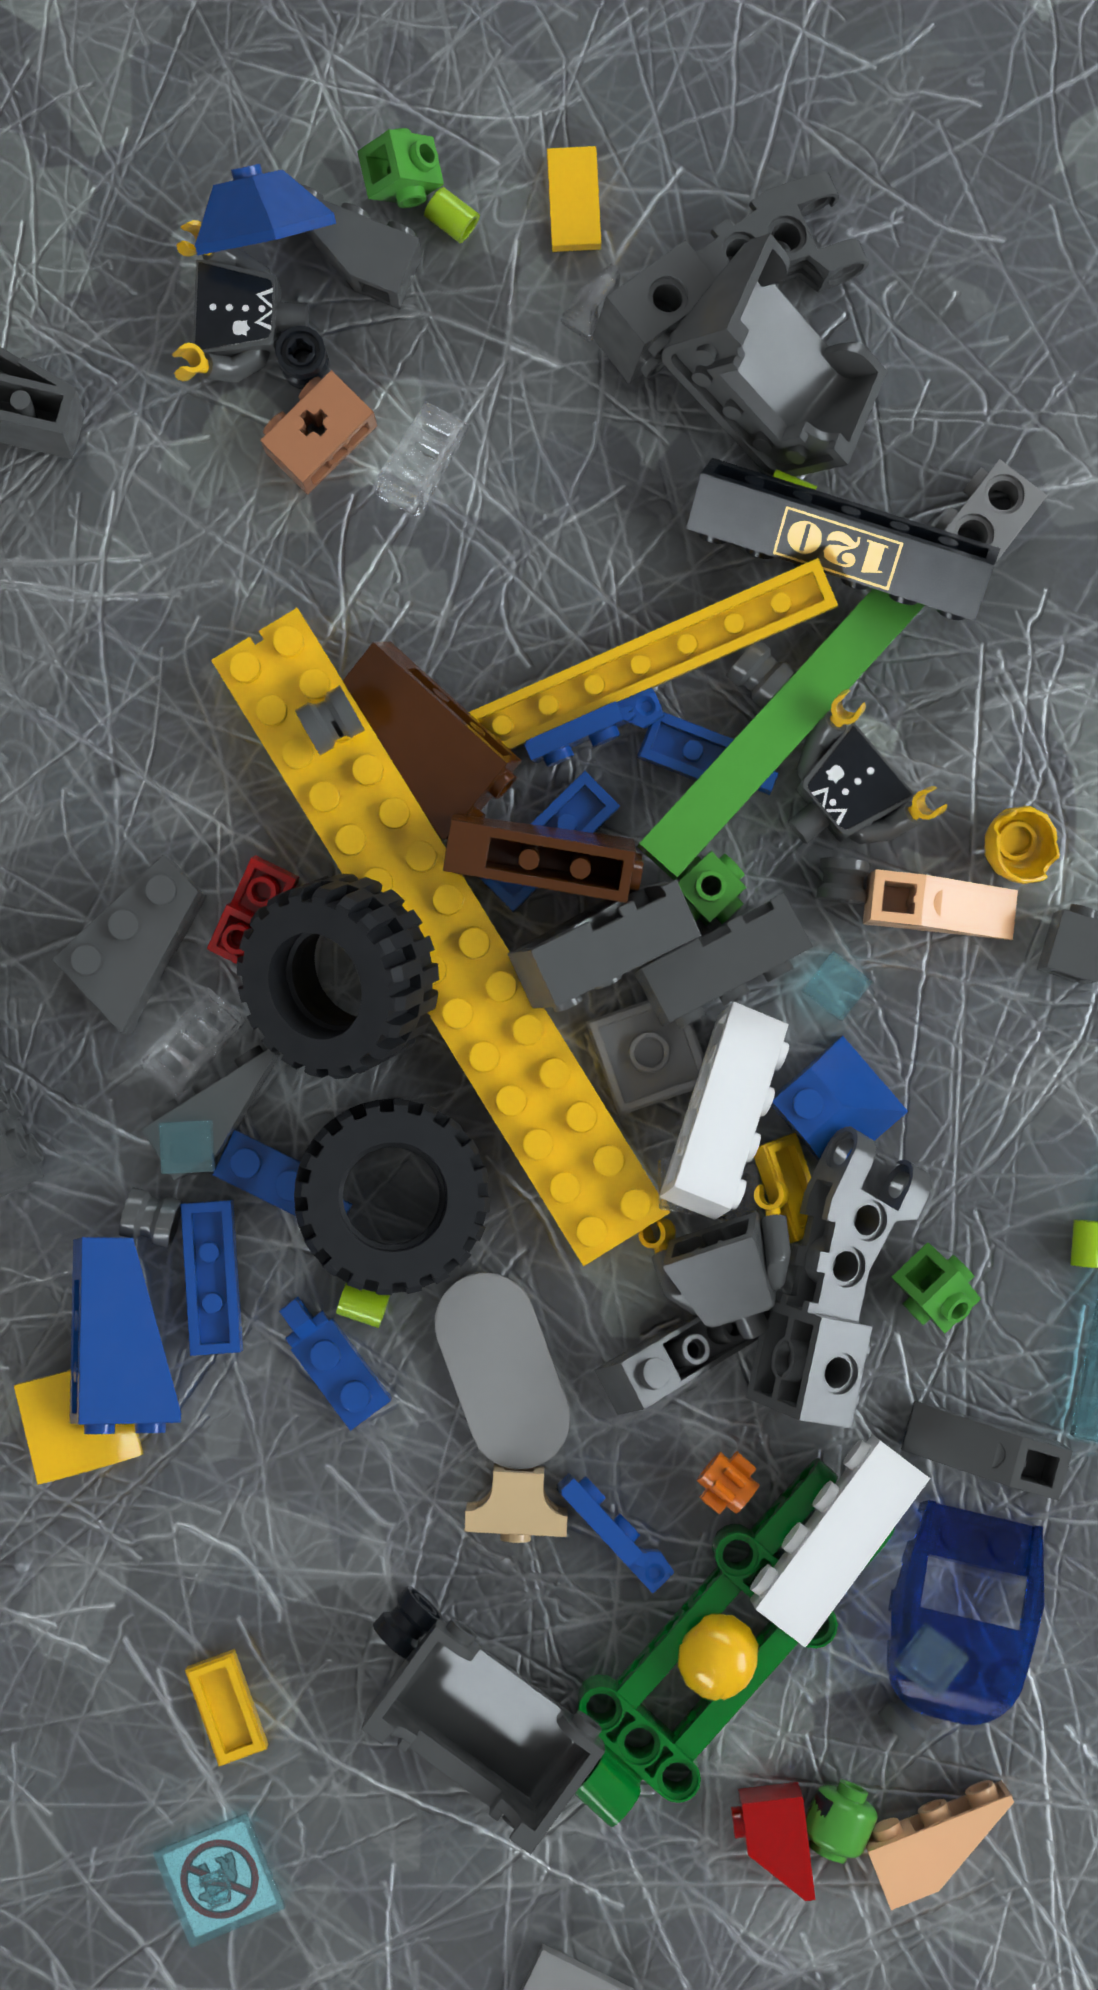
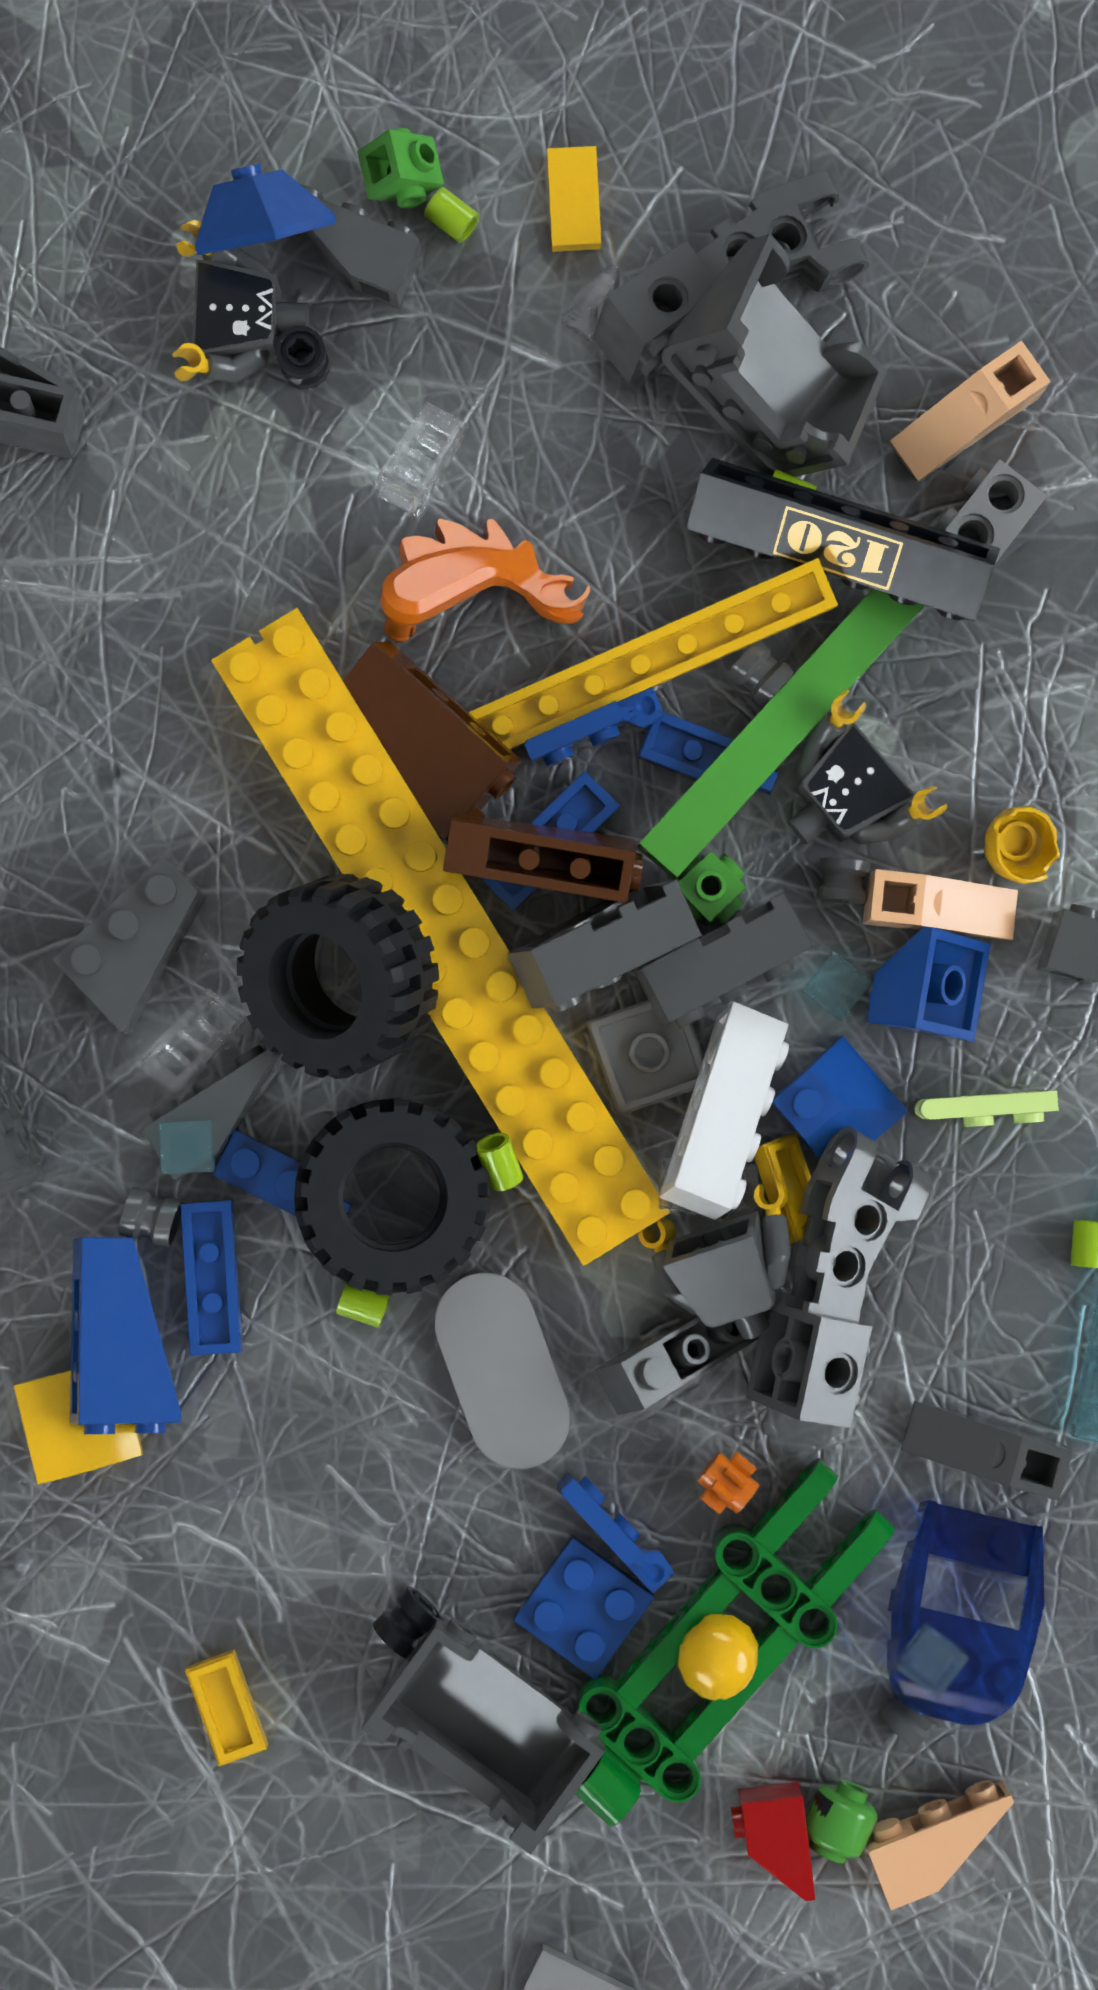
(219, 1879): clear light blue piece -> none
(259, 884): red slope -> none
(309, 456): nougat brick -> none
(329, 720): dark grey wheel -> none
(334, 1364): blue hinge -> none
(461, 565): none -> orange animal
(500, 1161): none -> lime hinge
(516, 1507): tan brick -> none
(584, 1607): none -> blue plate
(837, 1539): white brick -> none
(932, 985): none -> blue slope
(936, 1288): bright green brick -> none
(971, 411): none -> light nougat slope
(979, 1109): none -> yellowish green hinge

